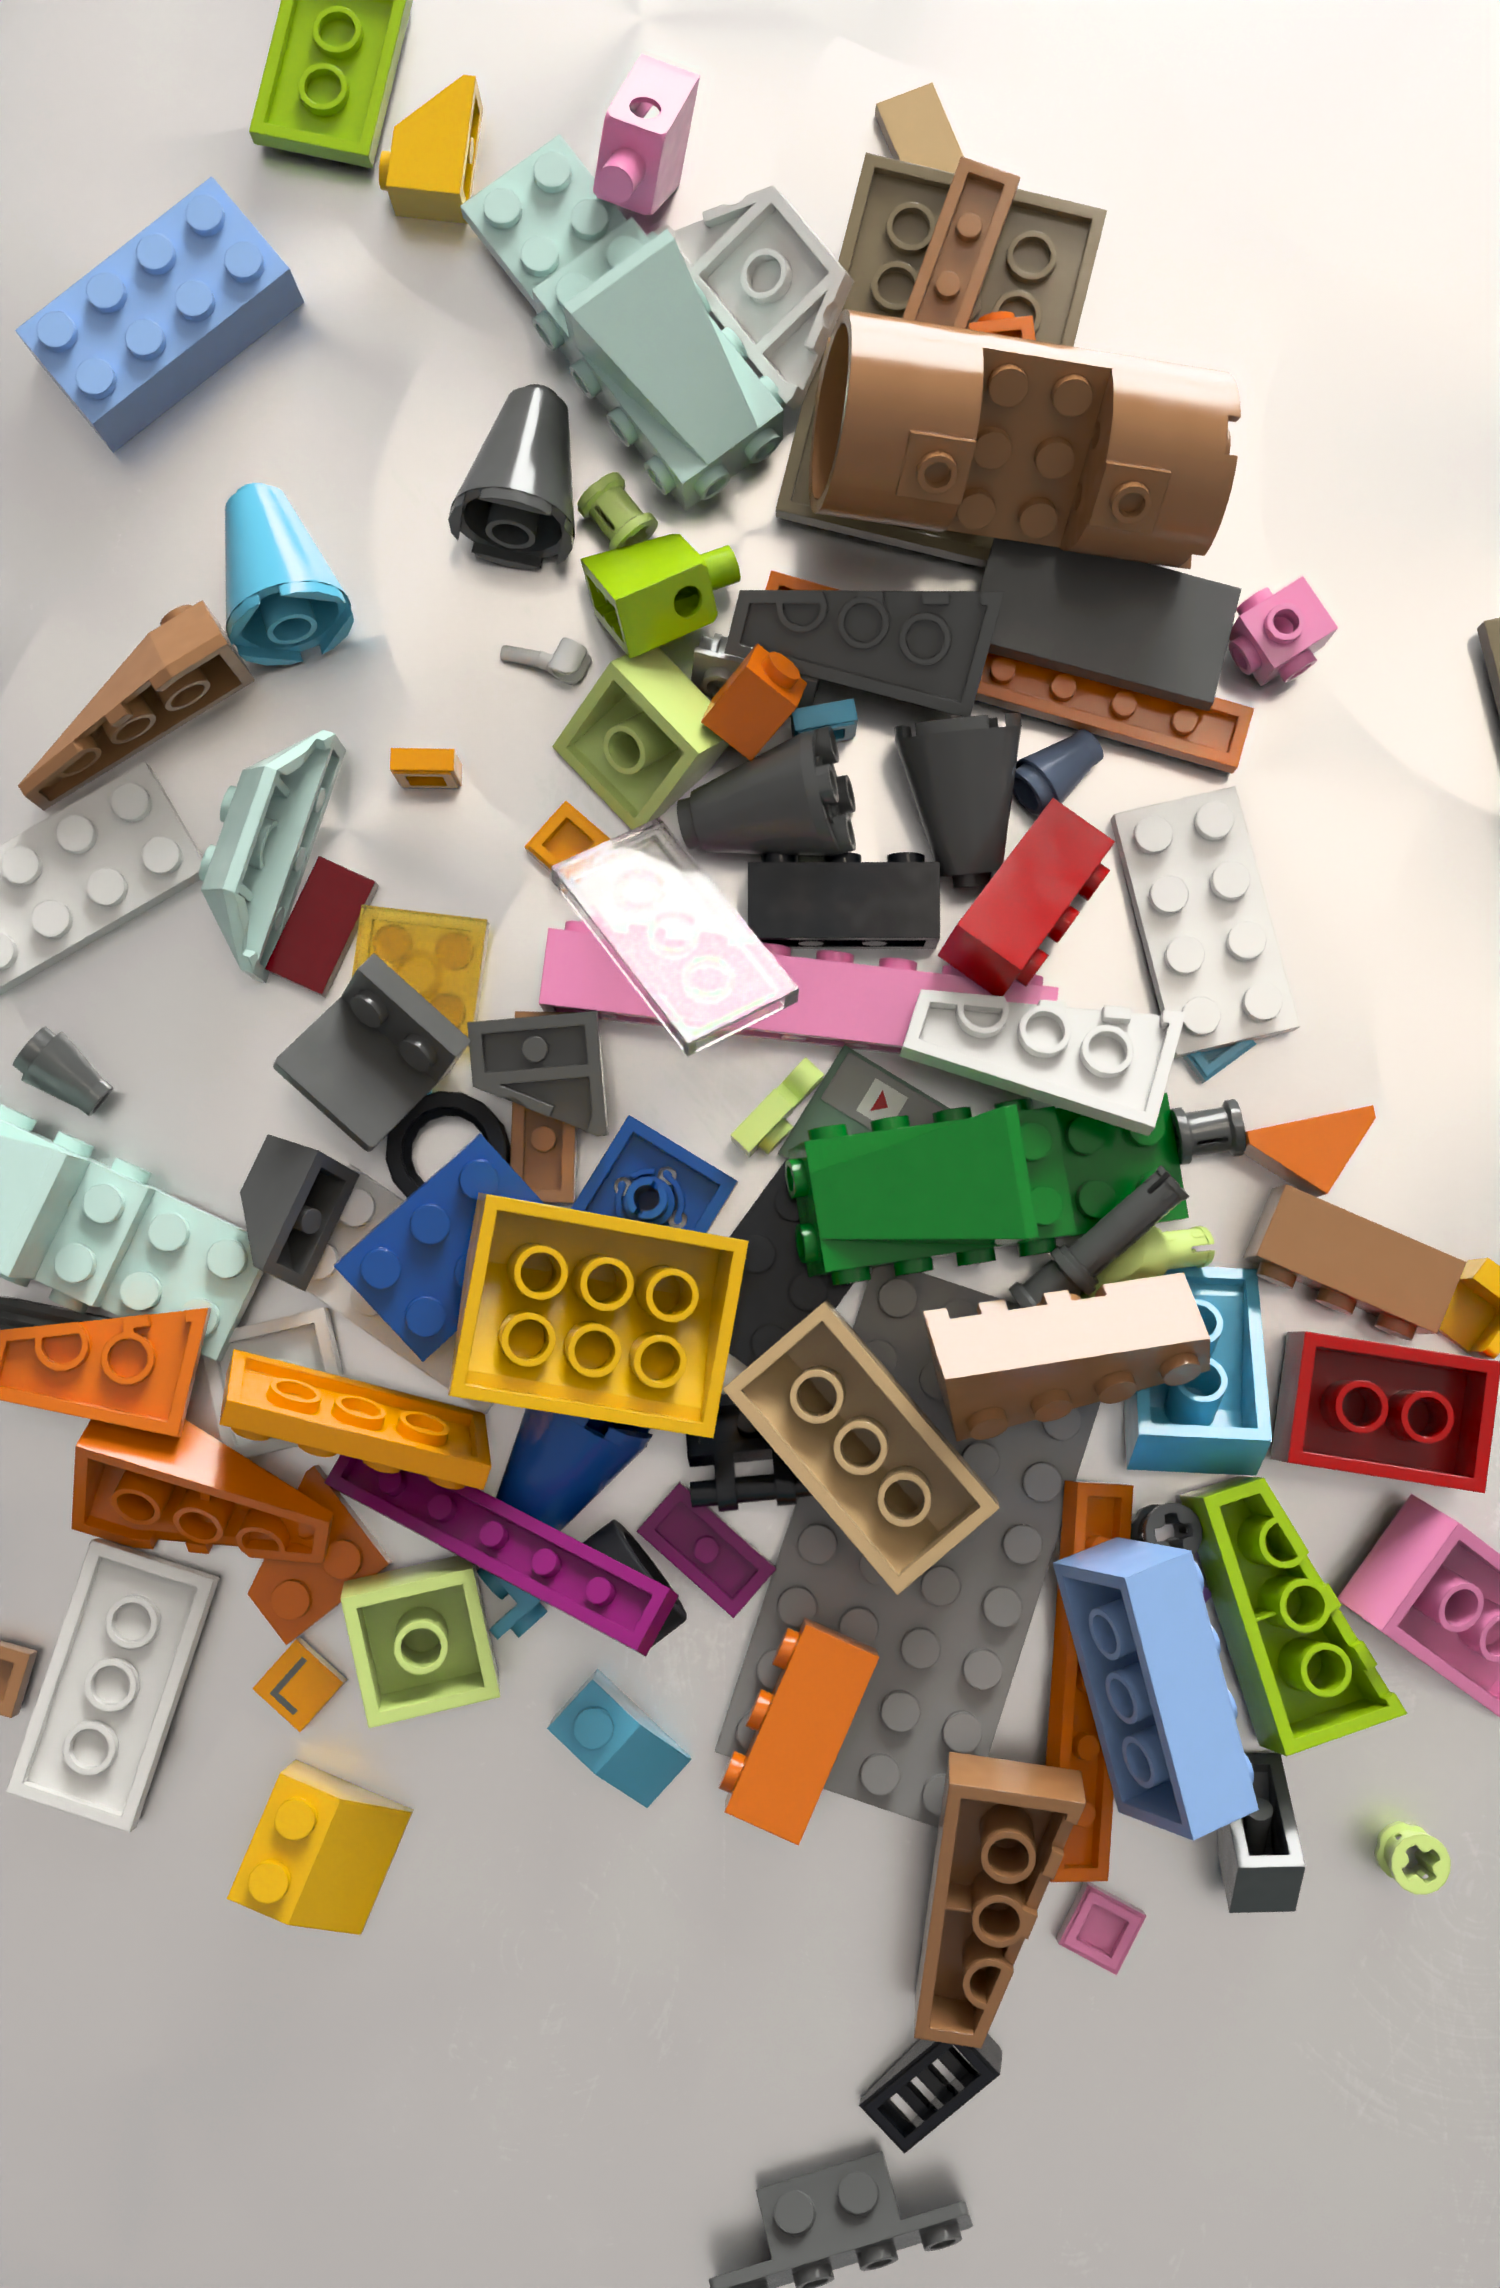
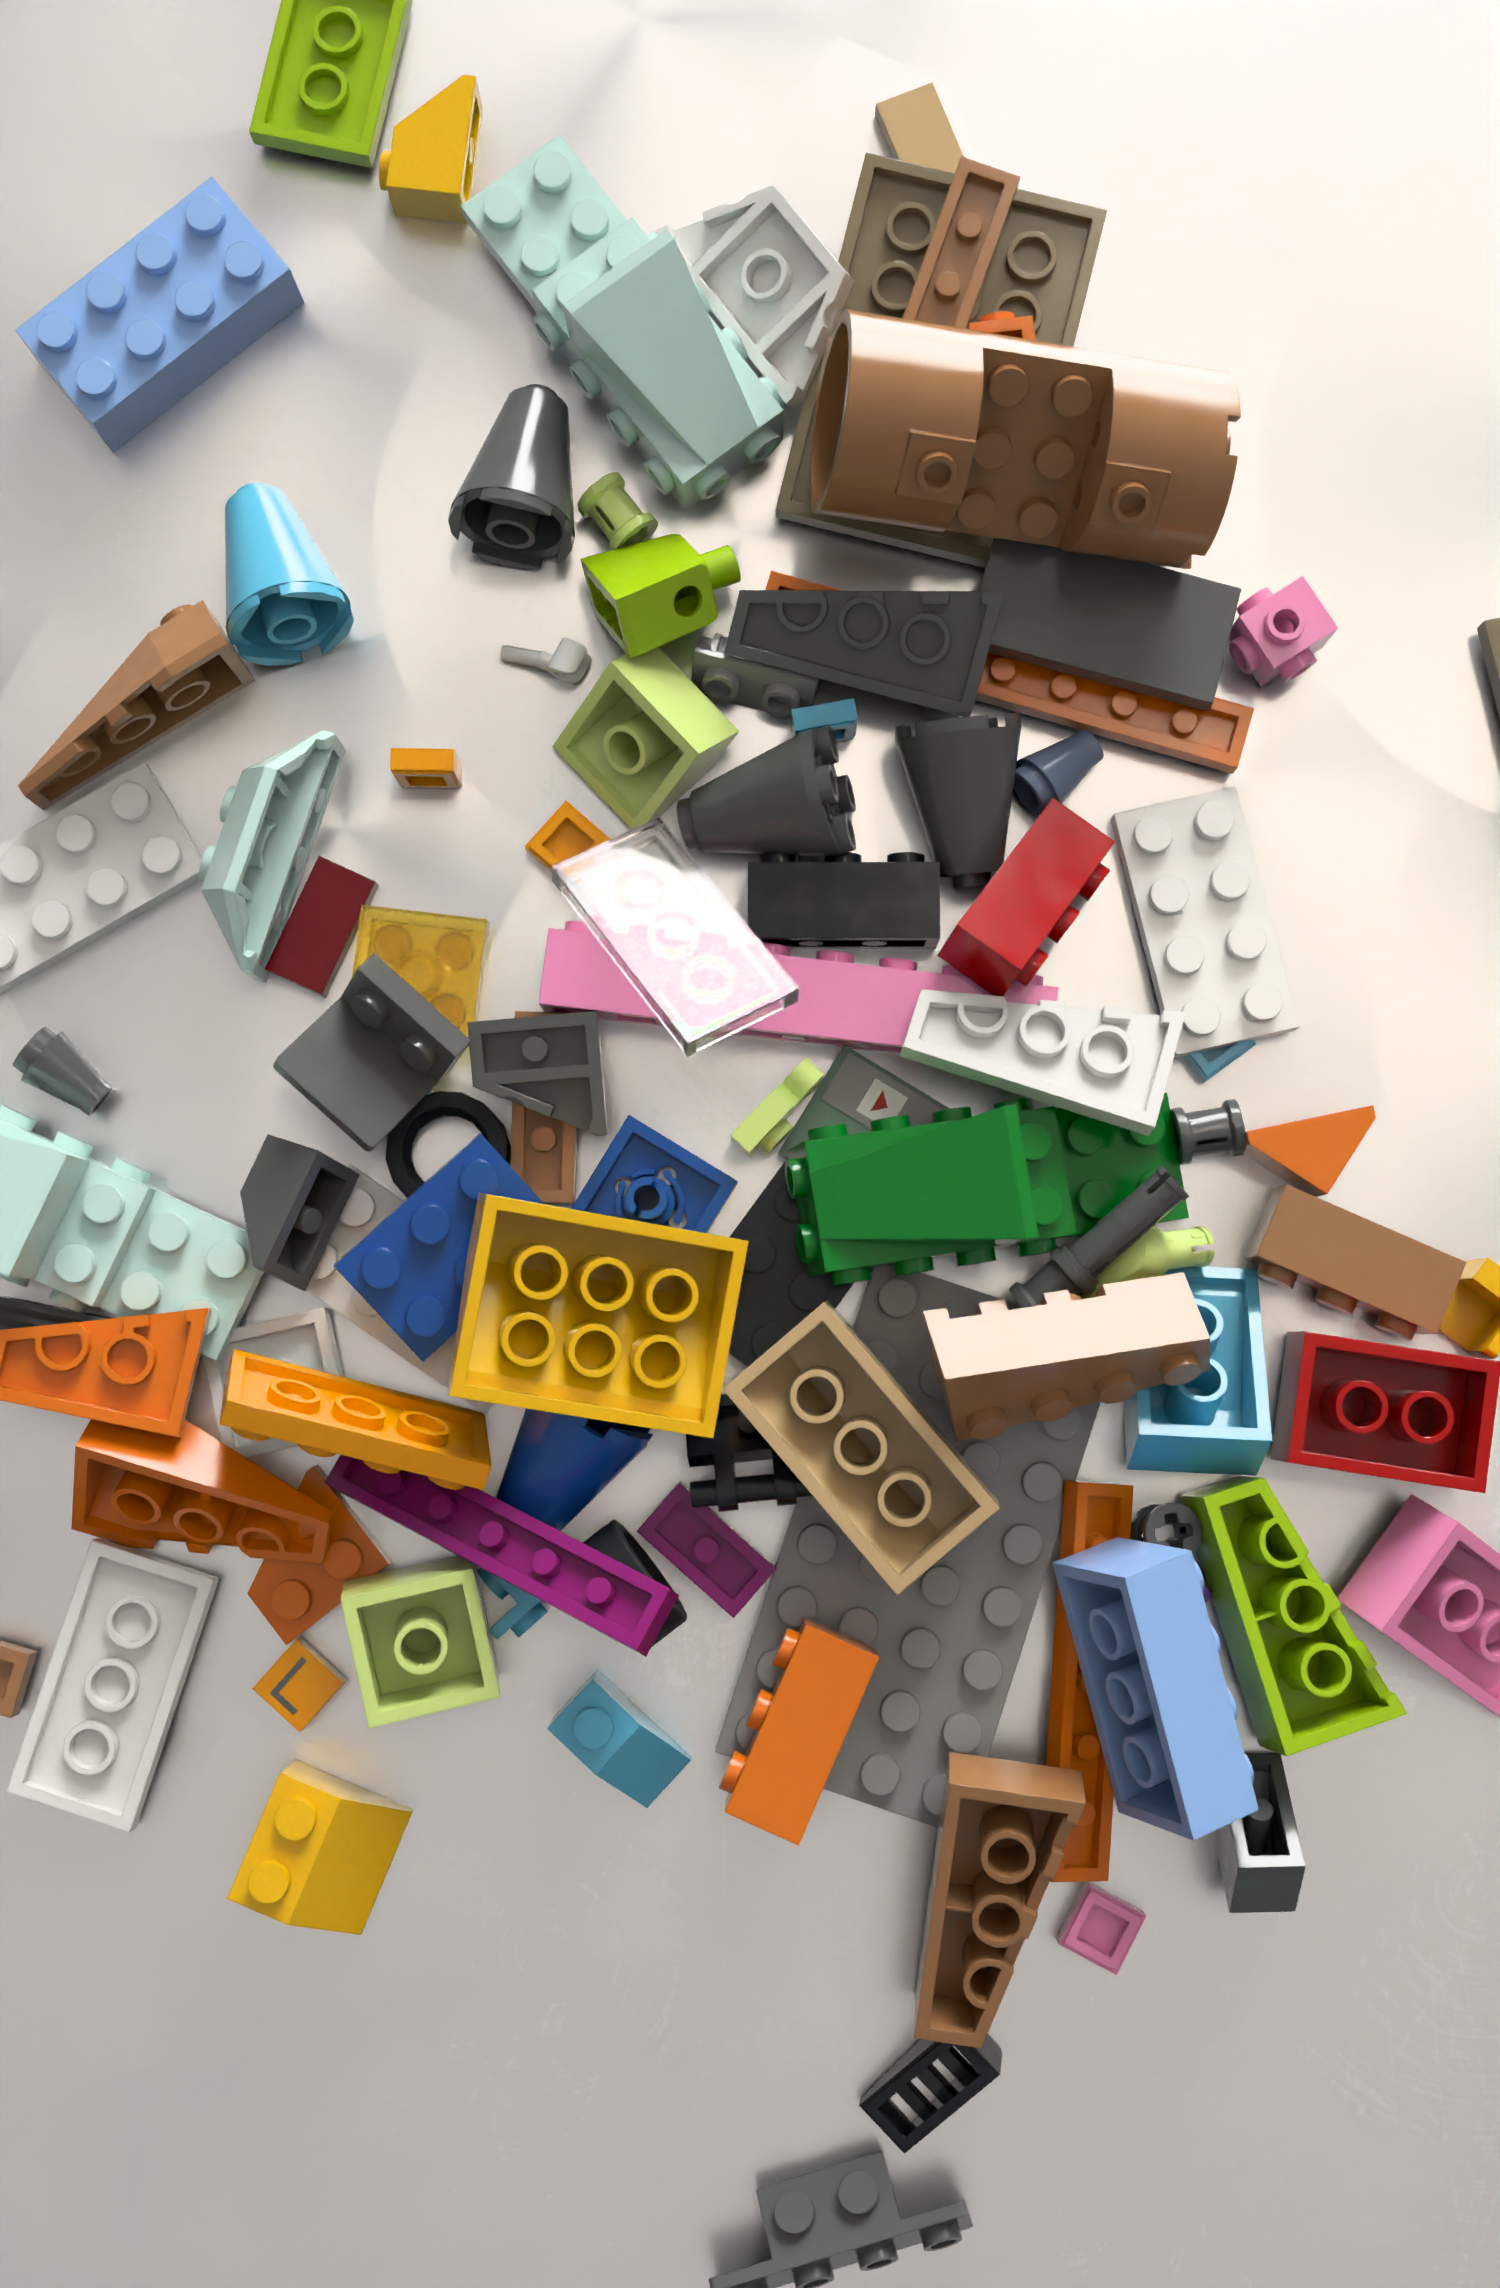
(643, 157): bright pink torso -> none
(755, 701): orange brick -> none
(1431, 1858): yellowish green bush -> none

